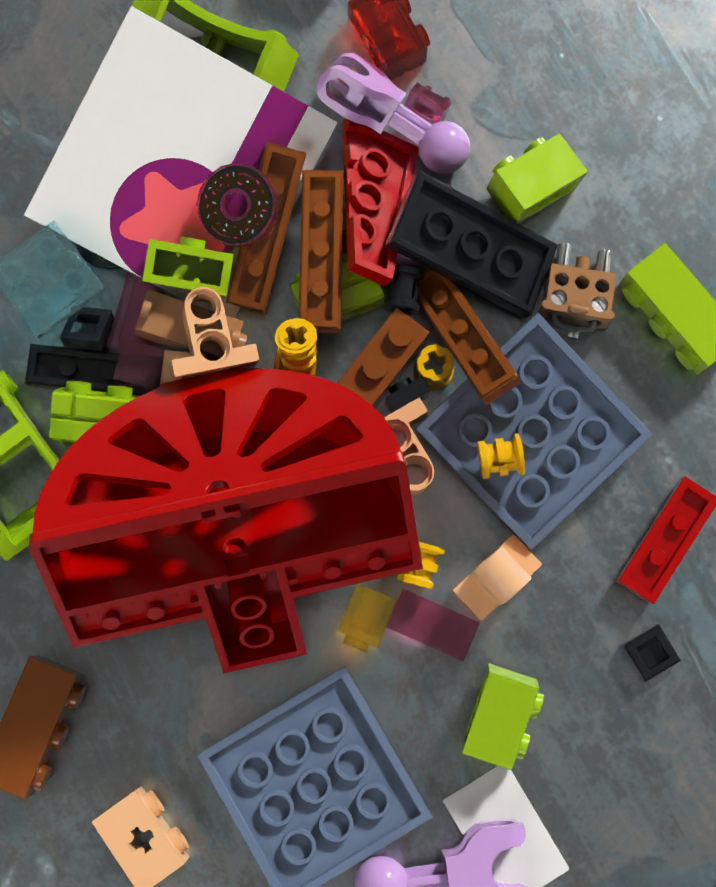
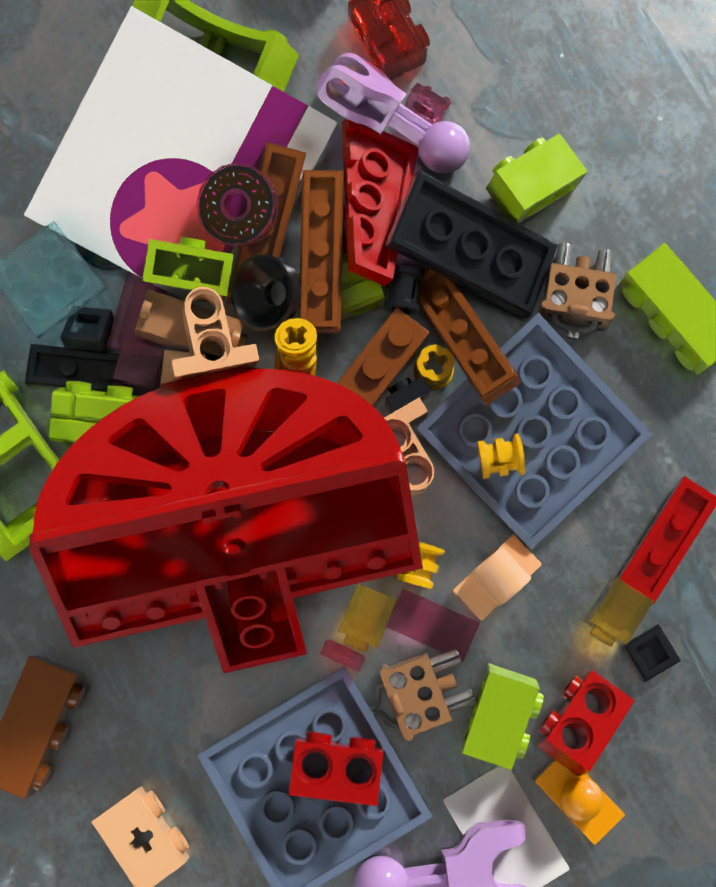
(252, 292): none -> black piece
(335, 782): none -> red brick
(343, 655): none -> clear pink tile
(404, 698): none -> medium nougat piece
(579, 800): none -> light orange tile
(591, 728): none -> red brick
(617, 613): none -> clear yellow brick

